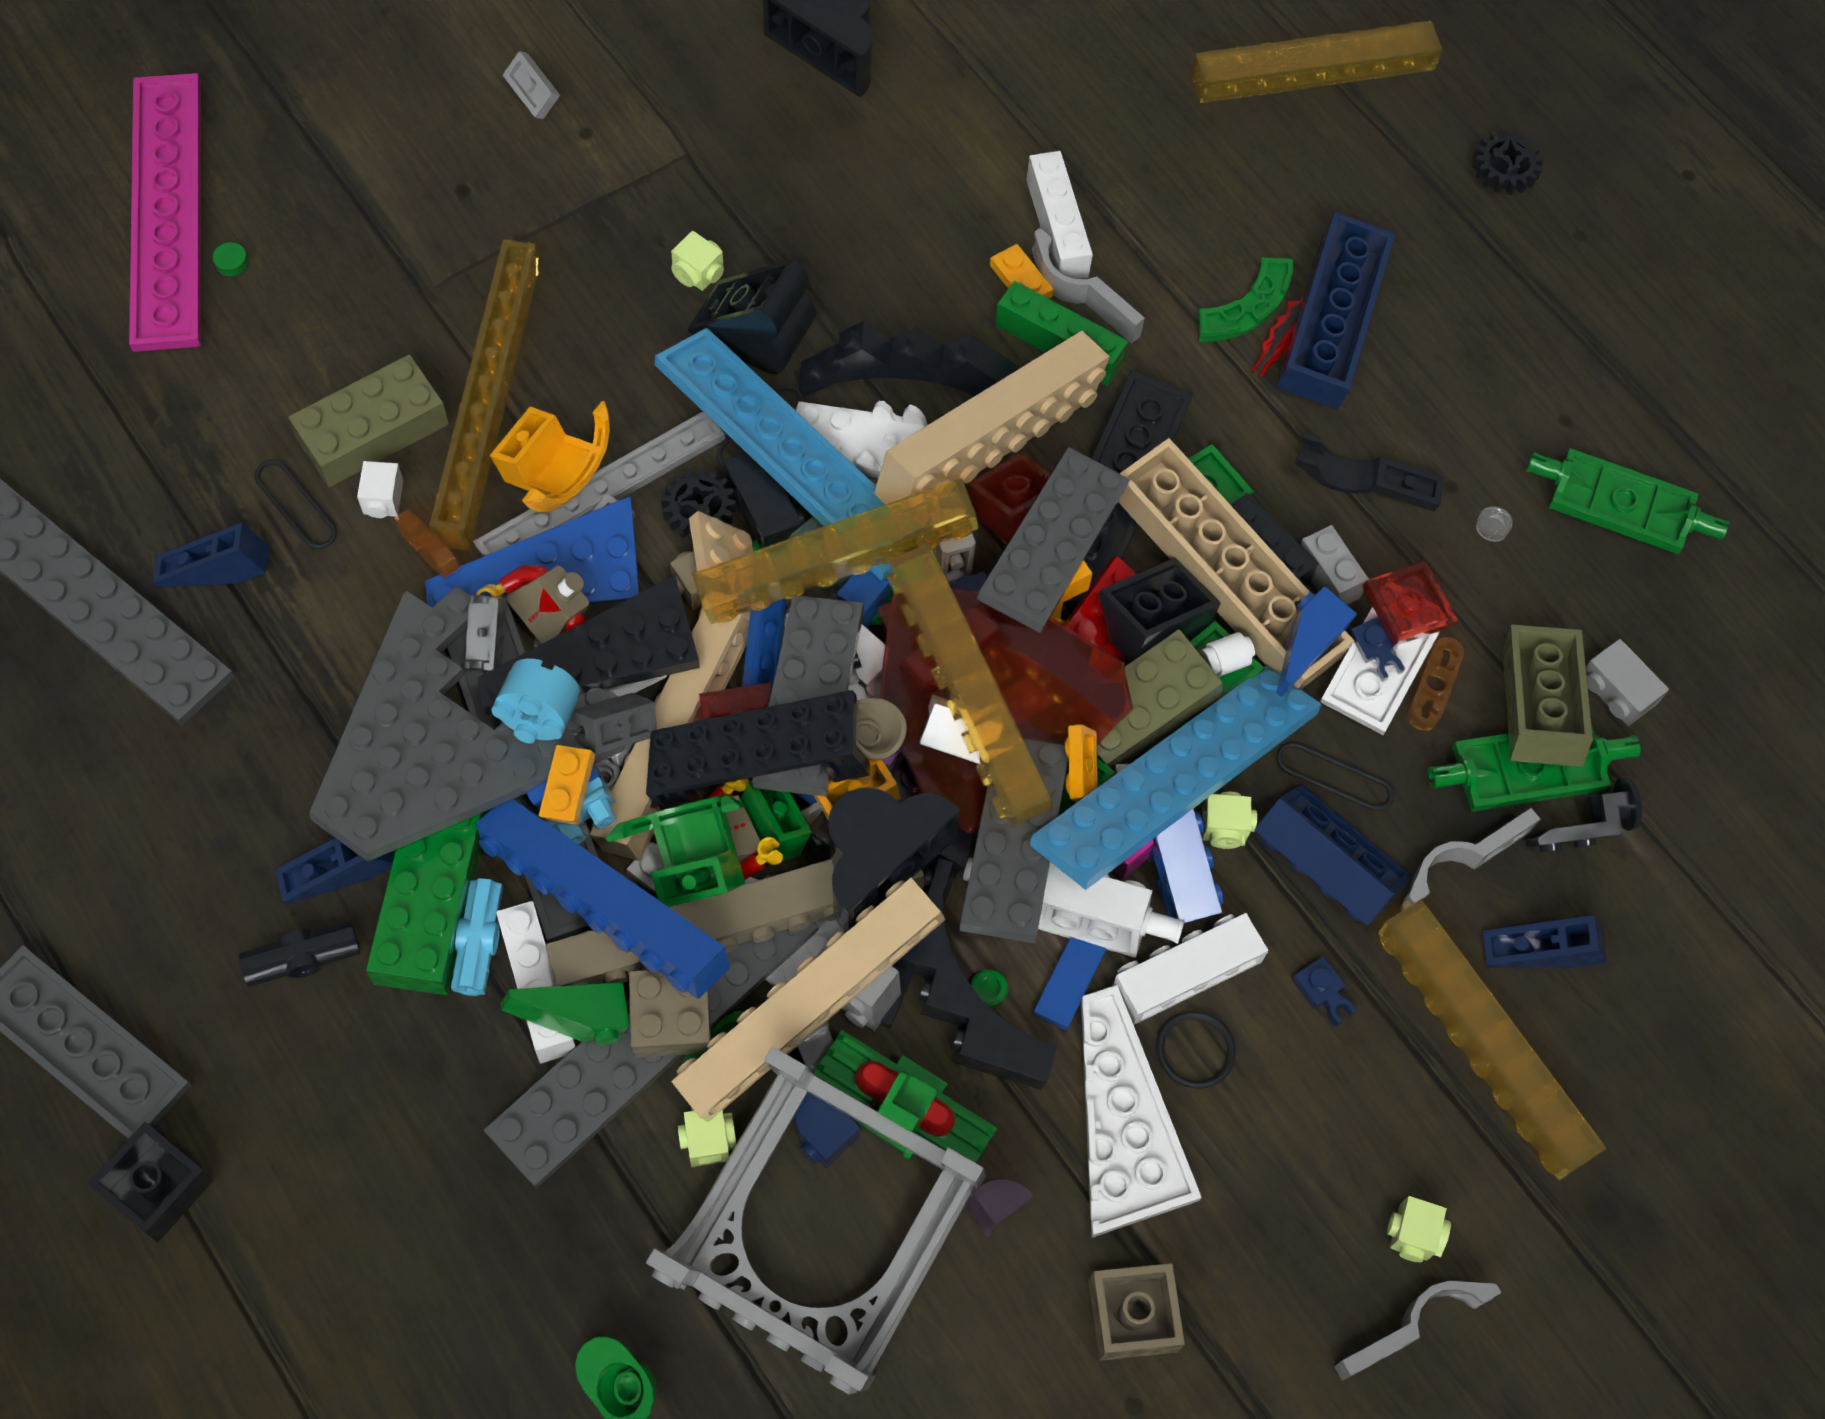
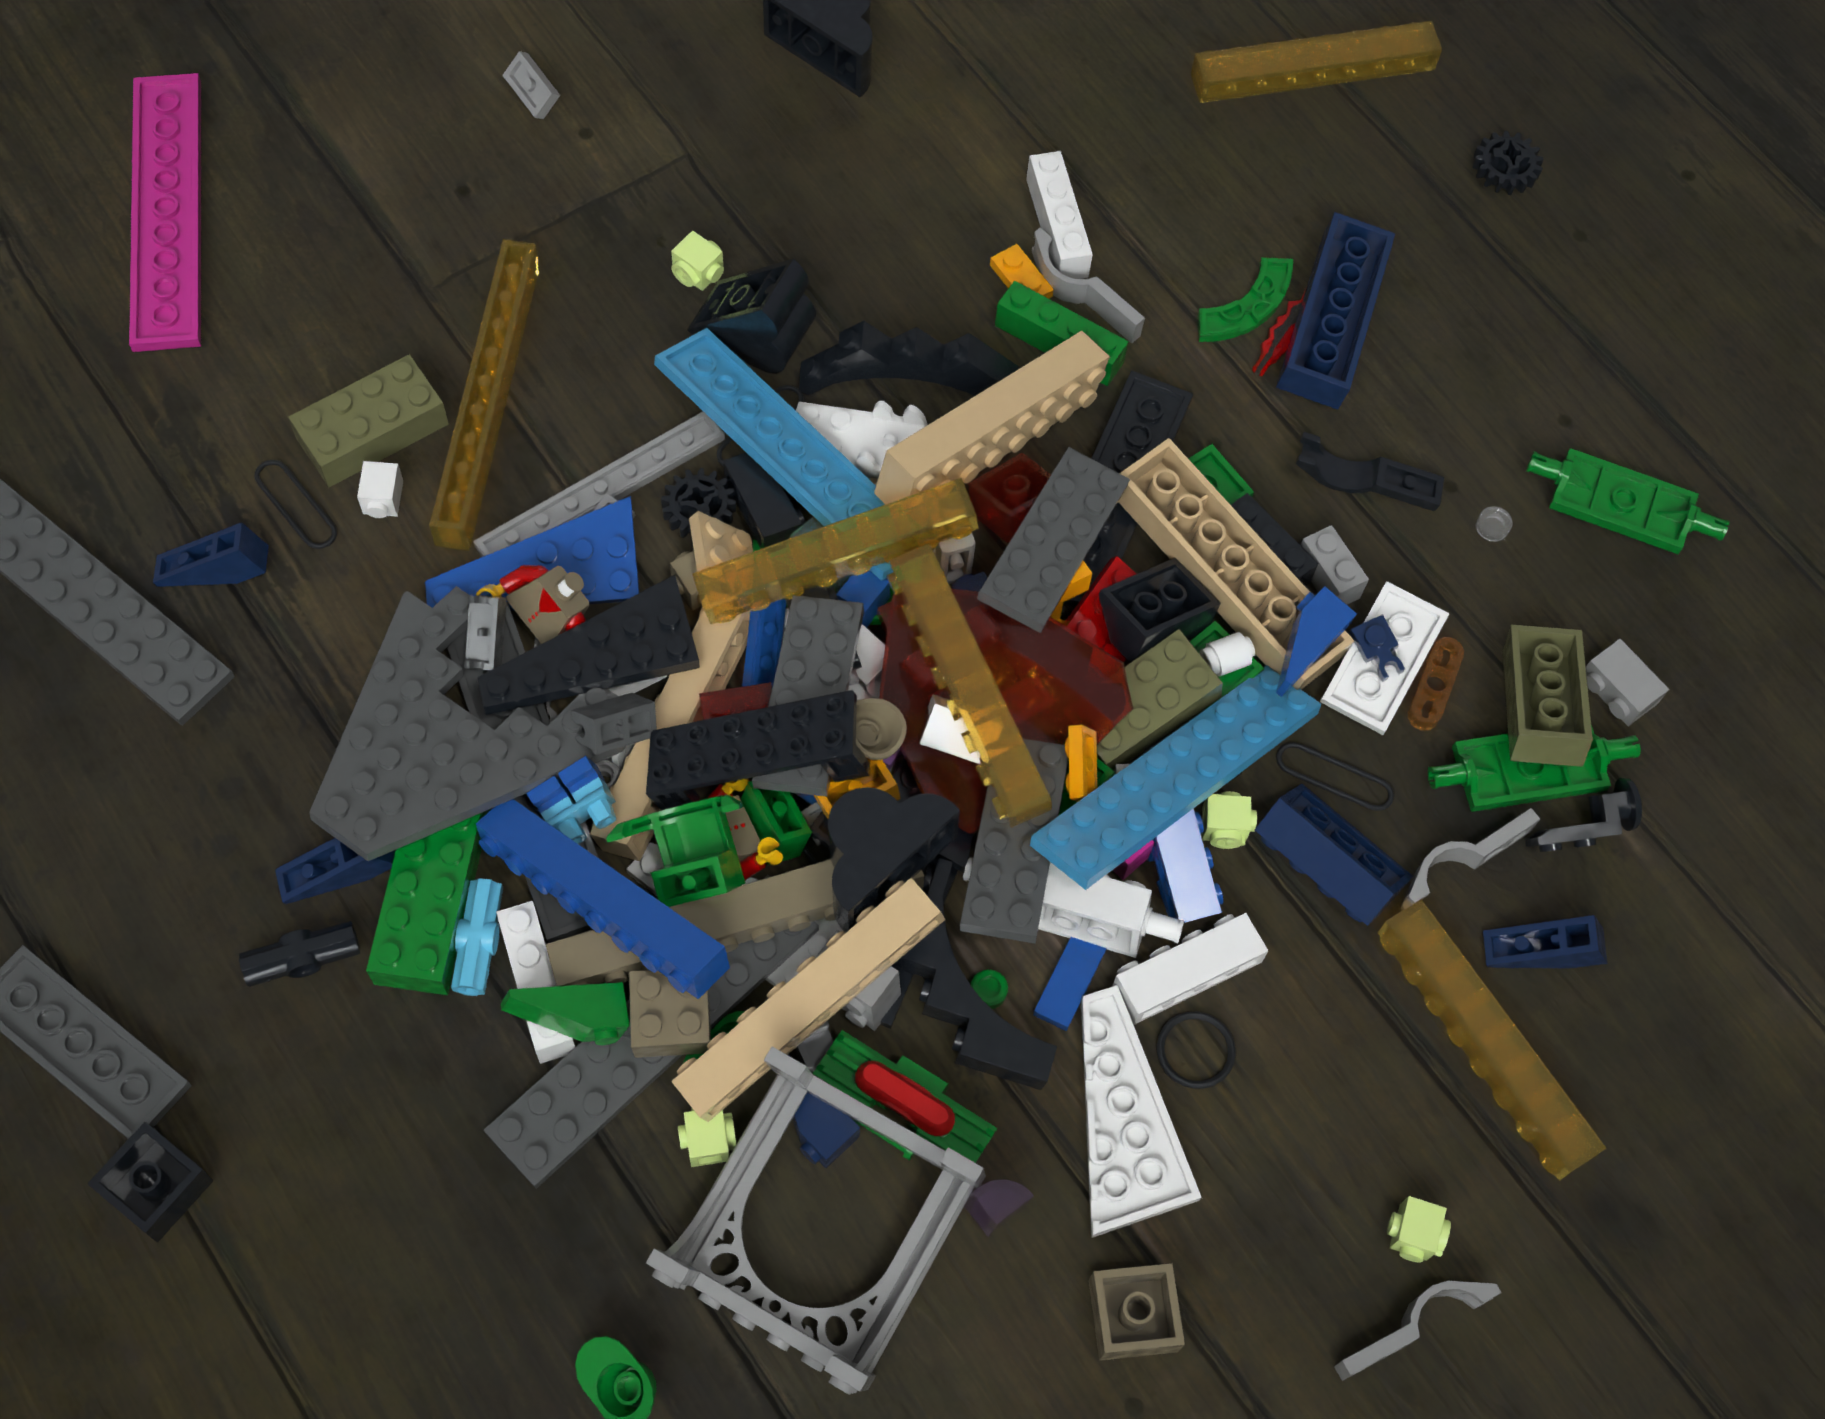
(230, 259): green tile -> none
(426, 543): clear orange beam -> none
(536, 701): medium azure brick -> none
(547, 460): light orange piece -> none
(567, 785): light orange plate -> none
(908, 1101): green panel -> none
(1322, 986): dark blue plate -> none
(1409, 603): clear red plate -> none

